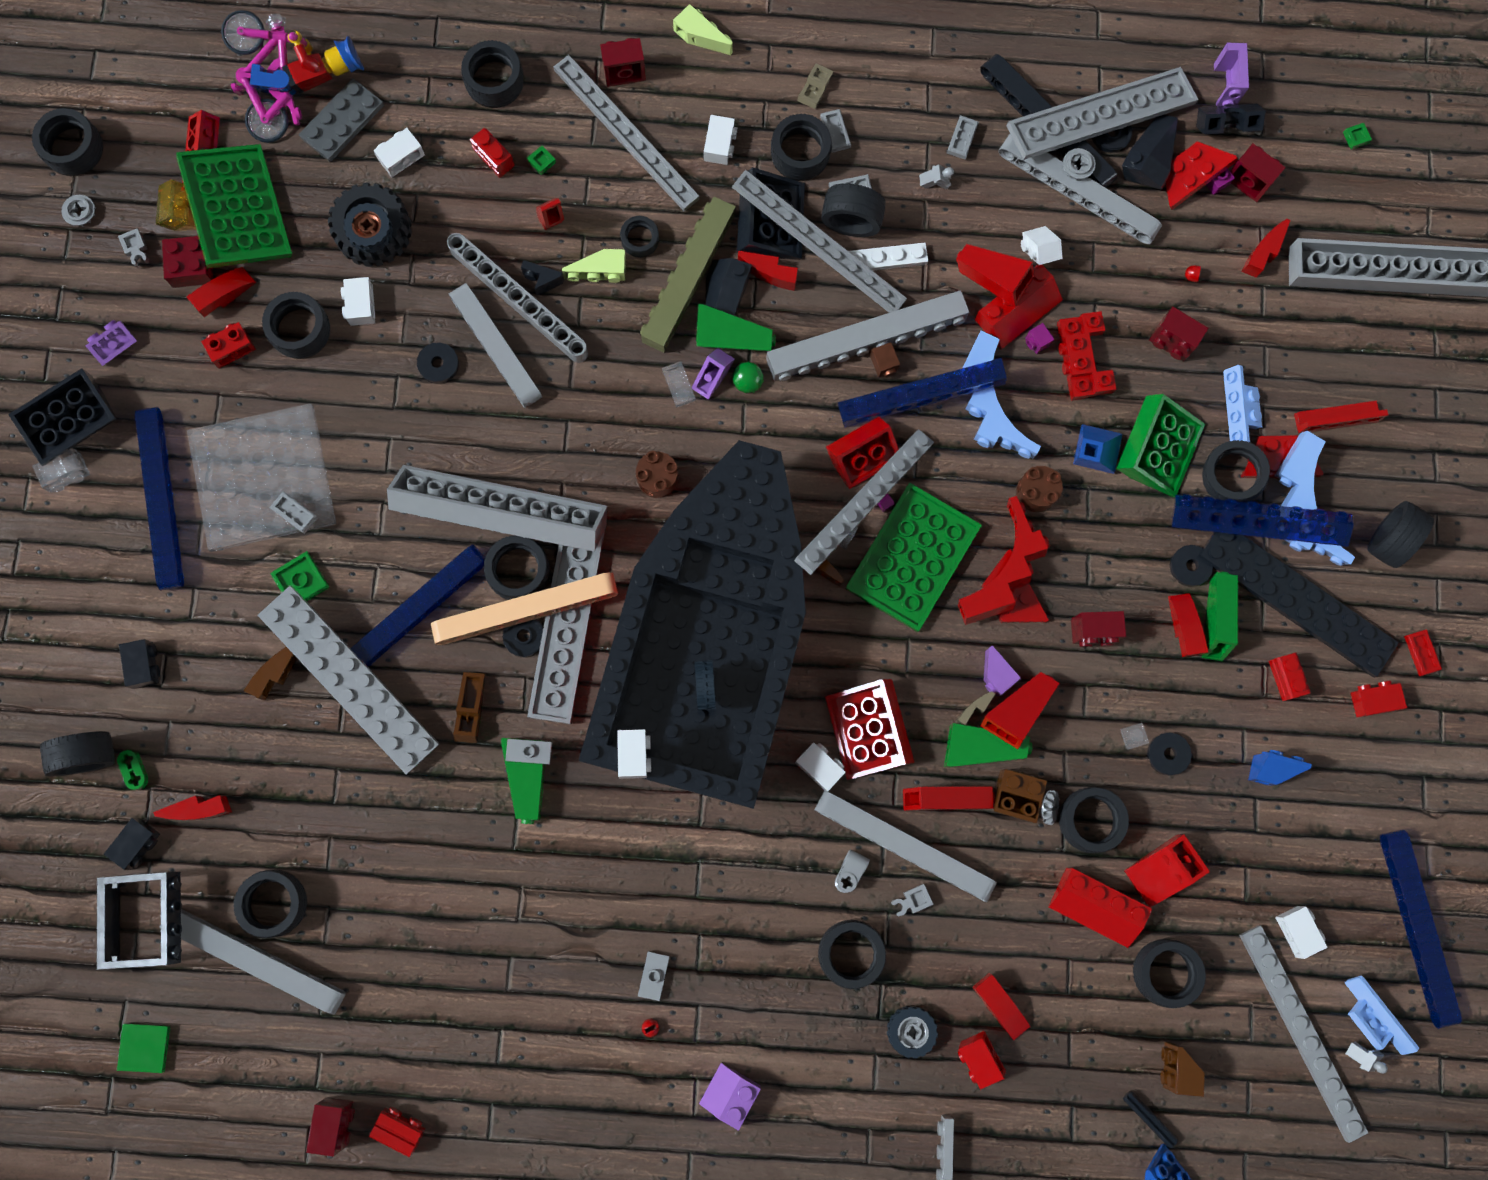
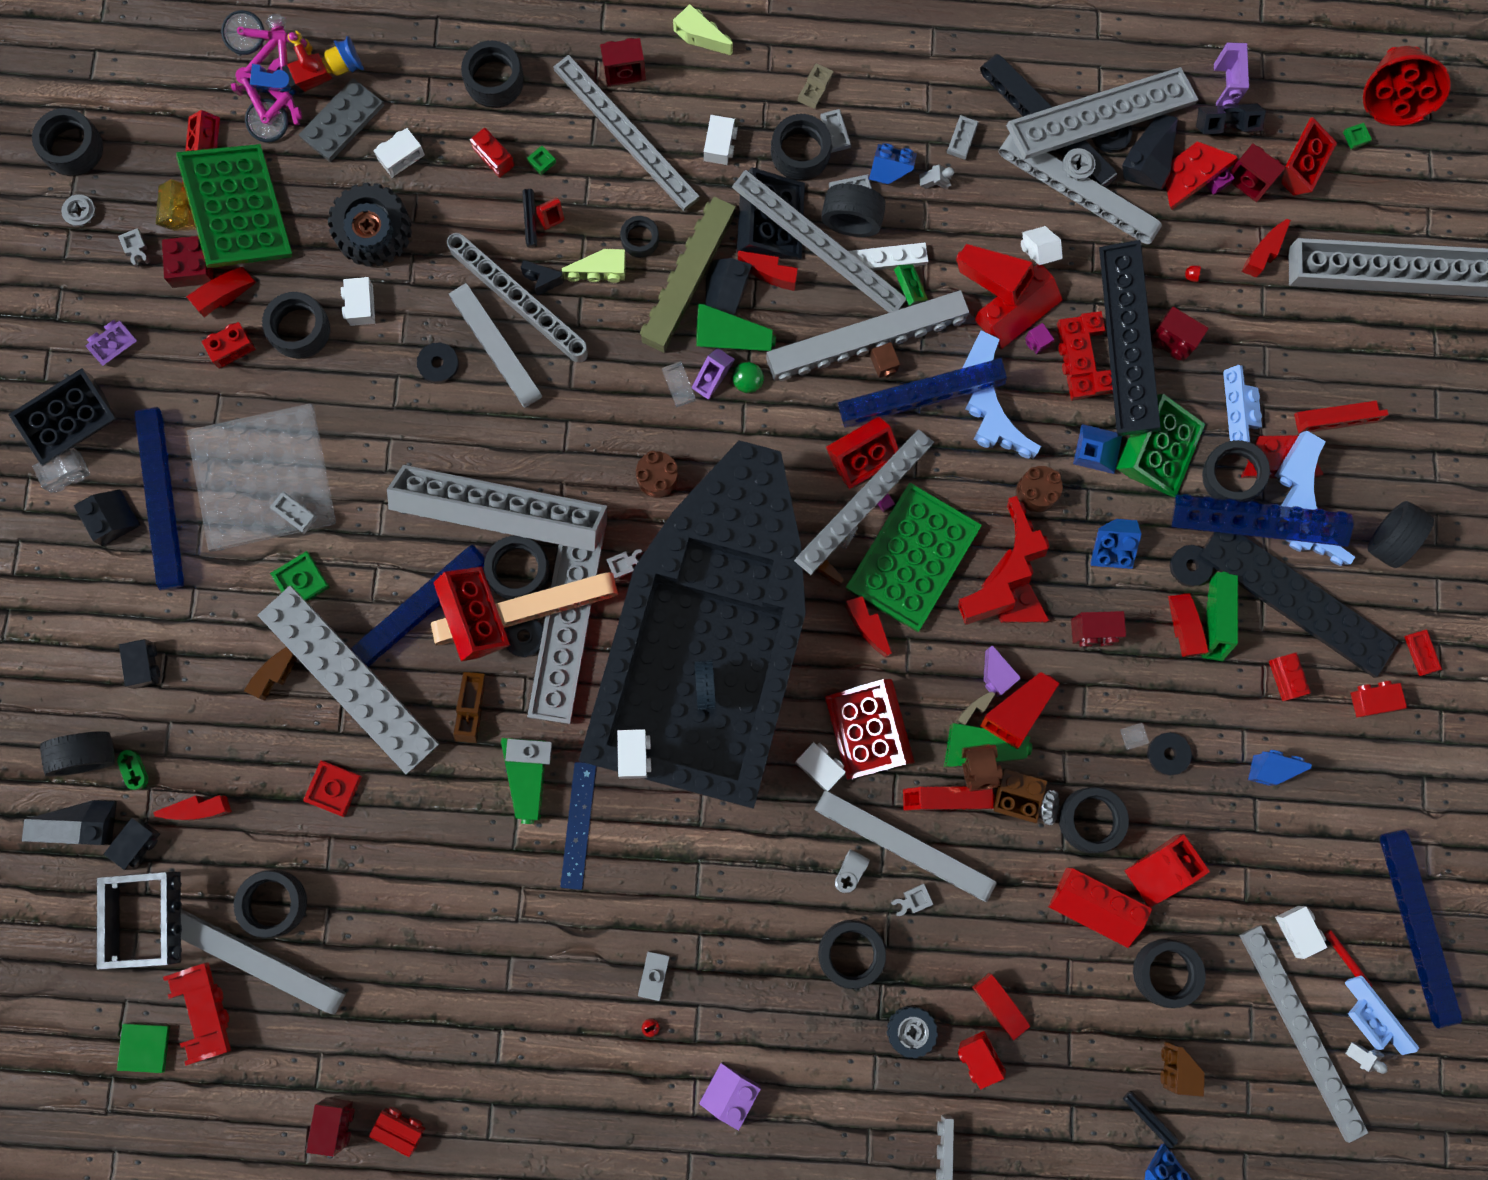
(79, 824): none -> black wedge
(107, 516): none -> black slope
(204, 1011): none -> red bracket
(332, 788): none -> red tile
(471, 613): none -> red slope
(529, 218): none -> black axle
(578, 826): none -> dark blue sticker
(622, 564): none -> light grey plate
(868, 626): none -> red slope
(891, 163): none -> blue slope
(910, 284): none -> green plate
(981, 767): none -> copper brick
(1116, 544): none -> blue slope
(1129, 339): none -> black plate
(1308, 159): none -> red slope
(1345, 955): none -> red bar
(1406, 87): none -> red cone

